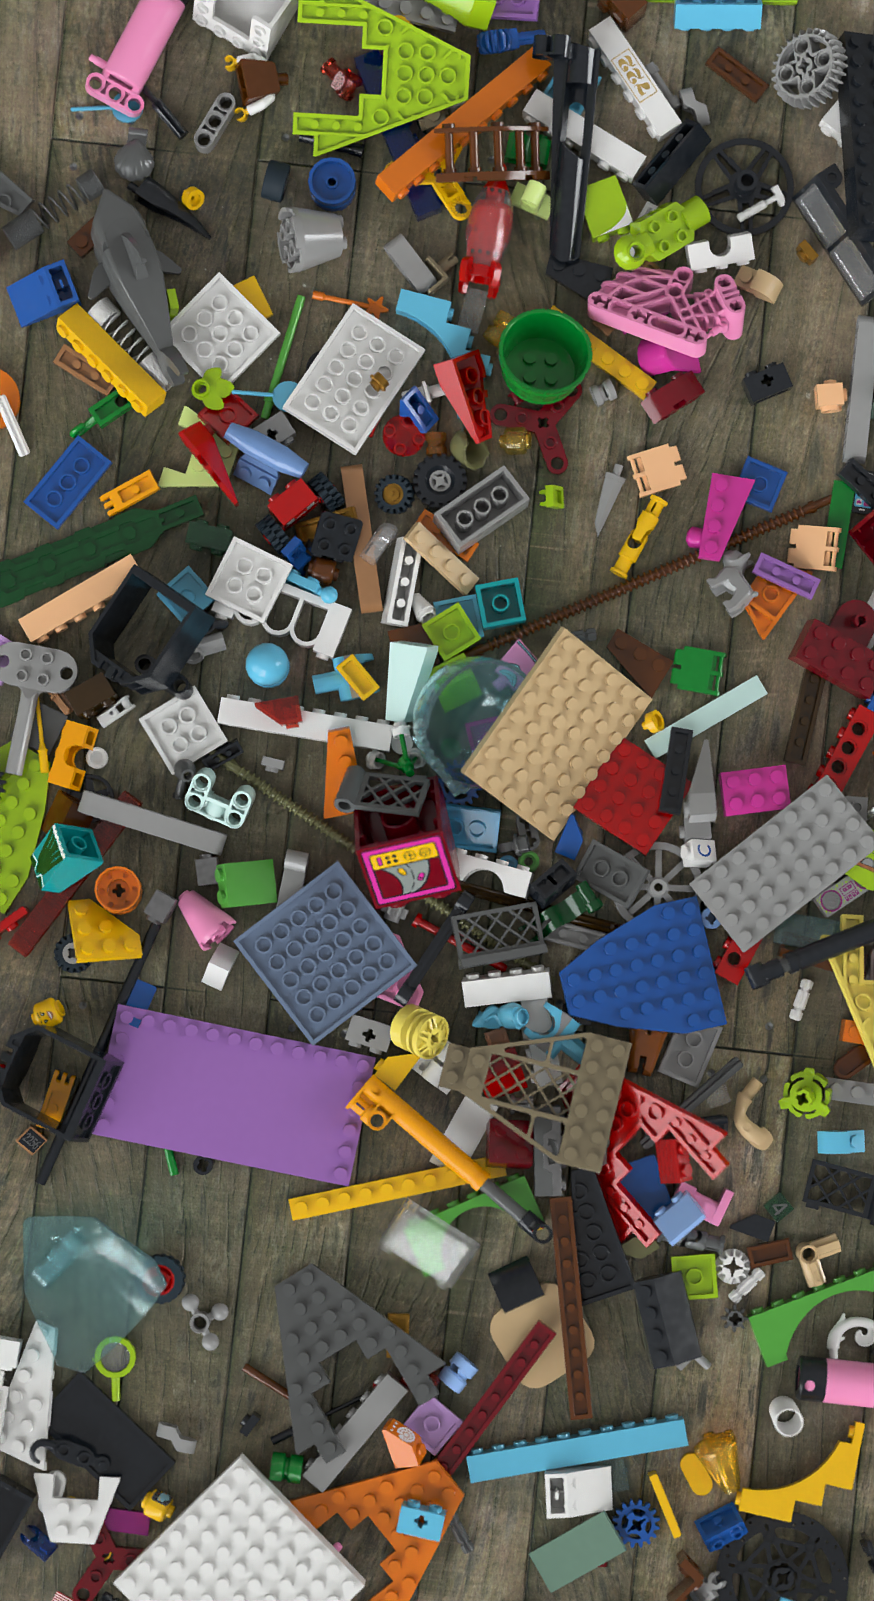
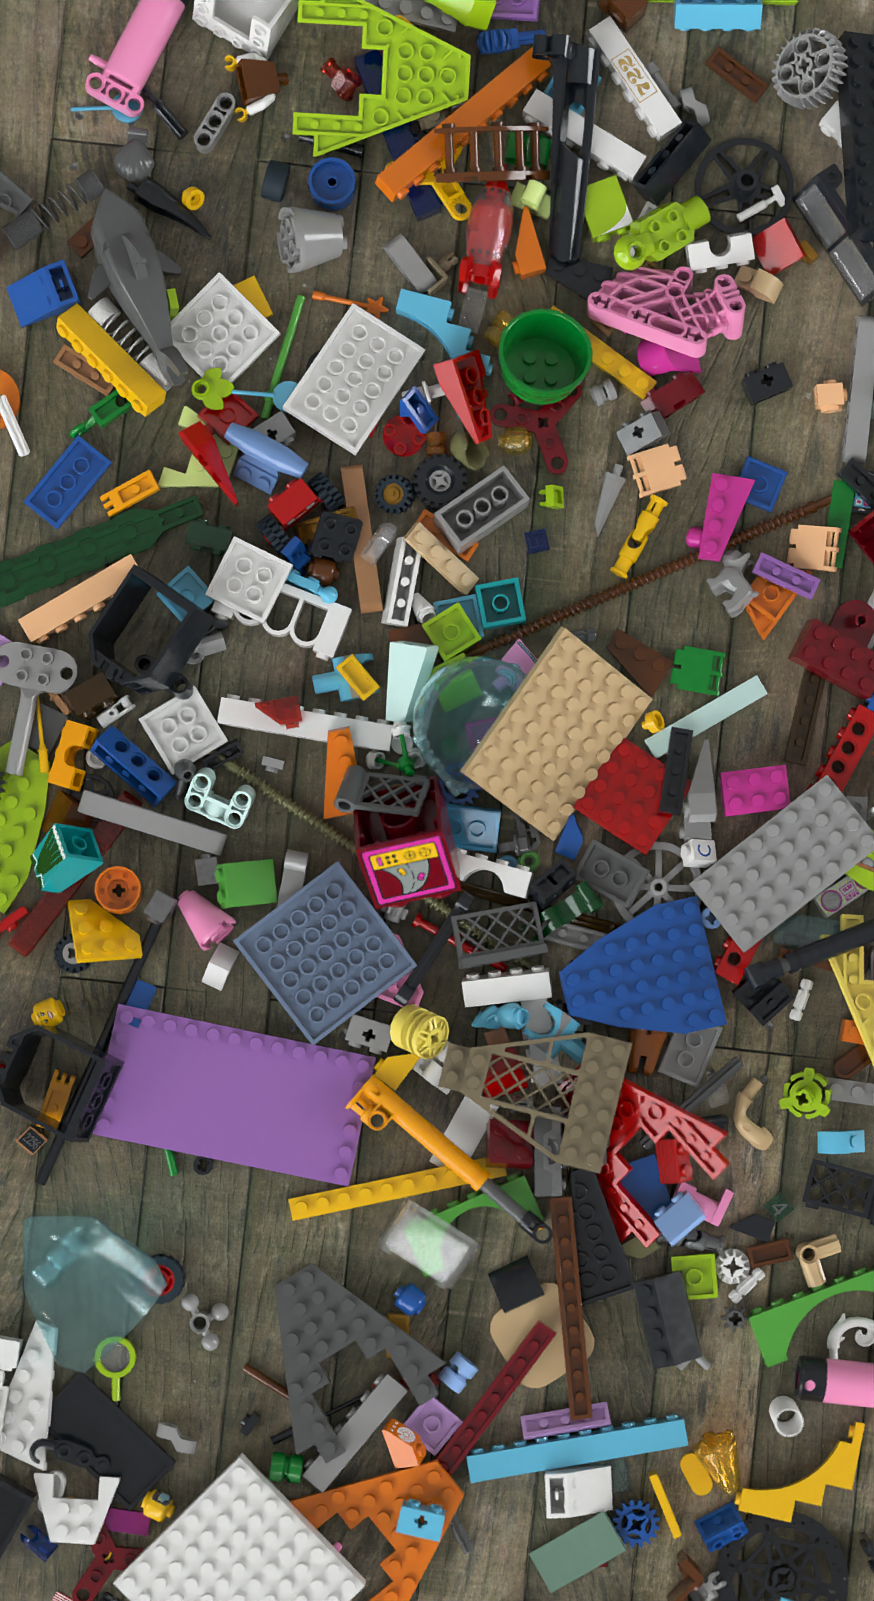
(136, 776): none -> blue brick
(267, 665): medium azure tile -> none
(378, 382): pearl gold plate -> none
(410, 1299): none -> blue head
(528, 254): none -> orange slope
(536, 541): none -> clear blue tile
(559, 1422): none -> lavender plate
(654, 430): none -> brick
(765, 1001): none -> black slope
(778, 247): none -> tile

